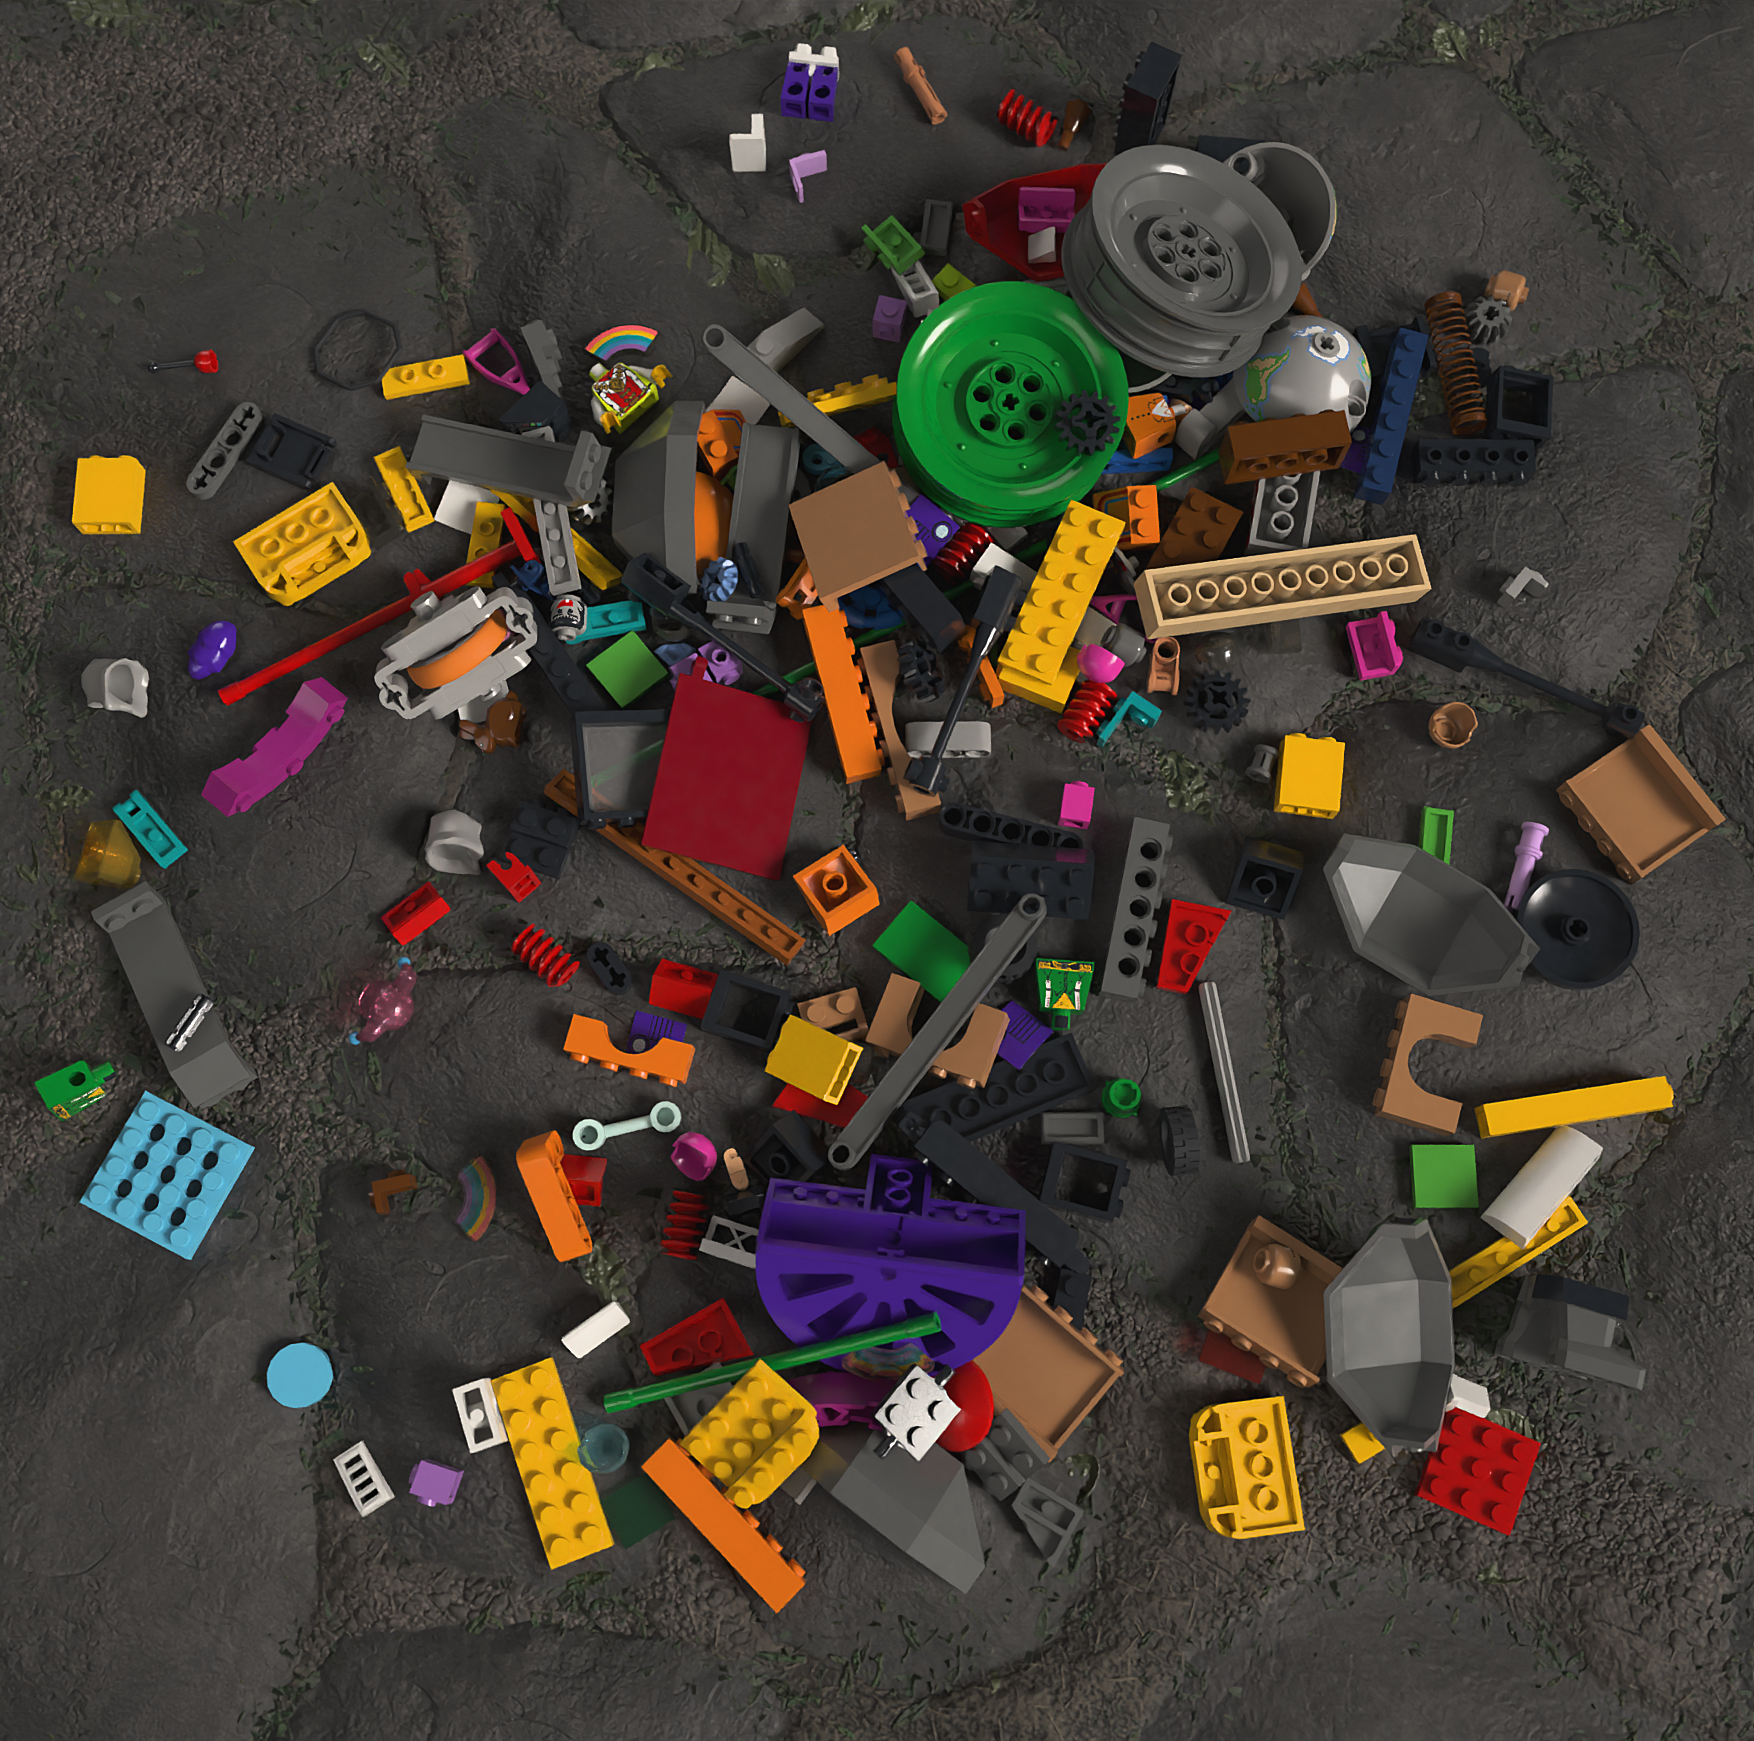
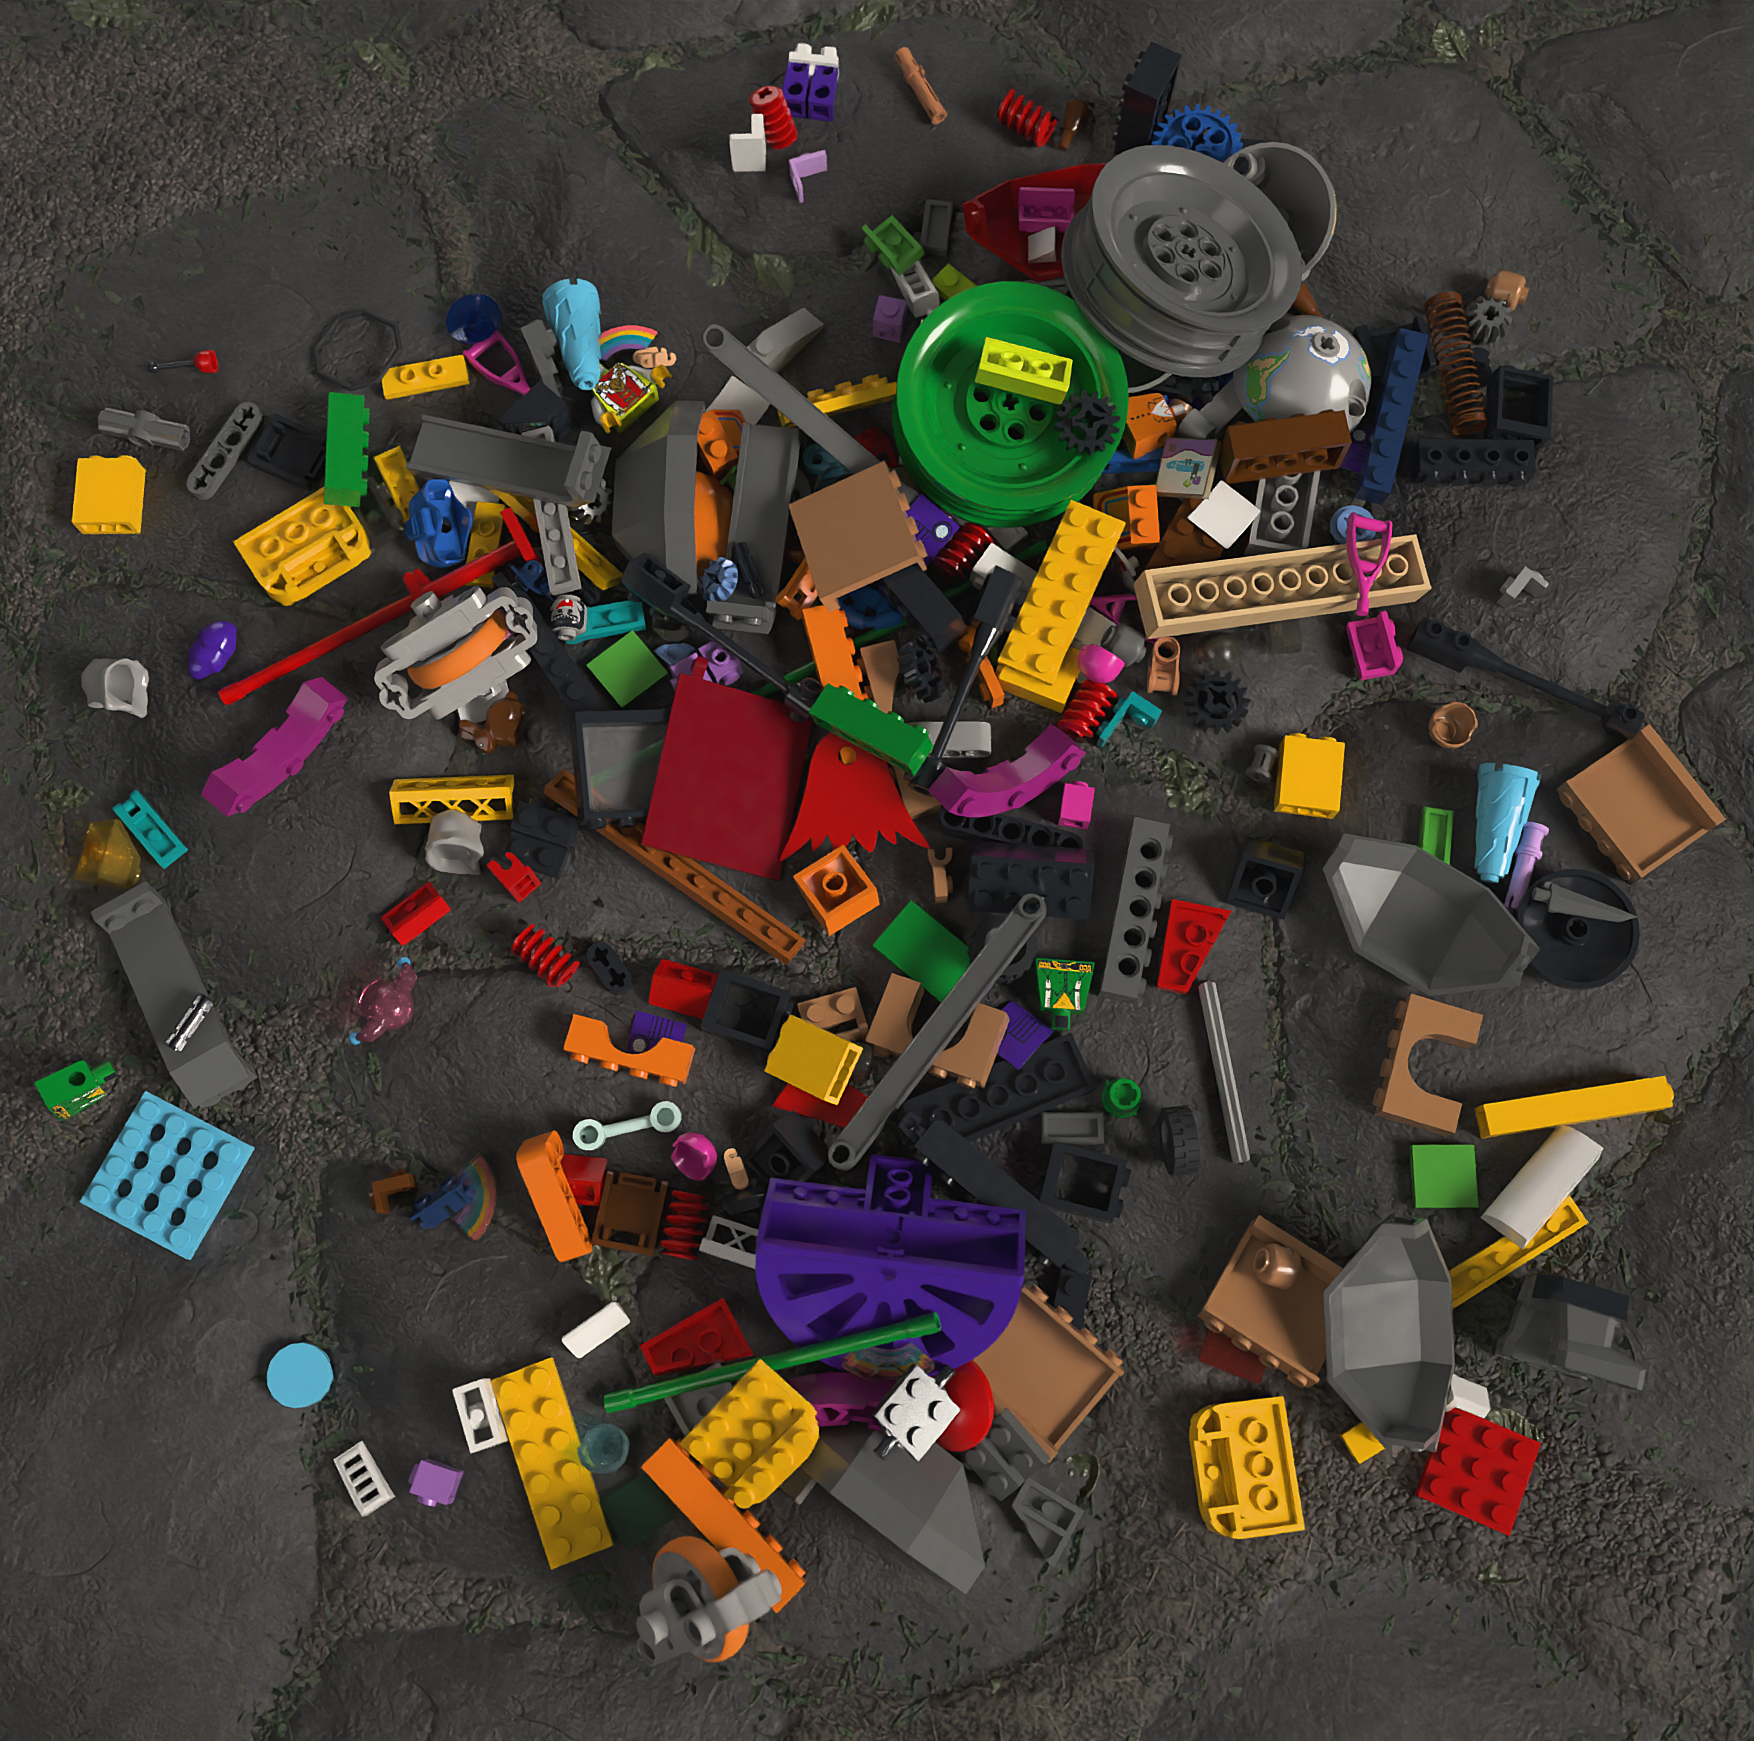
(144, 429): none -> dark grey piece
(344, 450): none -> green brick
(425, 523): none -> blue piece
(432, 1207): none -> dark blue hinge
(452, 788): none -> yellow fence
(471, 310): none -> clear blue dish
(574, 319): none -> medium azure cone
(631, 1208): none -> reddish brown container
(651, 357): none -> light nougat piece
(702, 1601): none -> light grey piece
(777, 119): none -> red piece
(849, 801): none -> red piece
(871, 728): none -> green brick
(941, 883): none -> medium nougat plate
(1009, 783): none -> magenta brick
(1024, 371): none -> neon yellow slope
(1176, 133): none -> blue gear
(1187, 467): none -> tile
(1224, 514): none -> white sticker
(1339, 524): none -> medium blue gear
(1360, 566): none -> dark pink piece
(1501, 812): none -> medium azure cone
(1572, 903): none -> dark grey bar

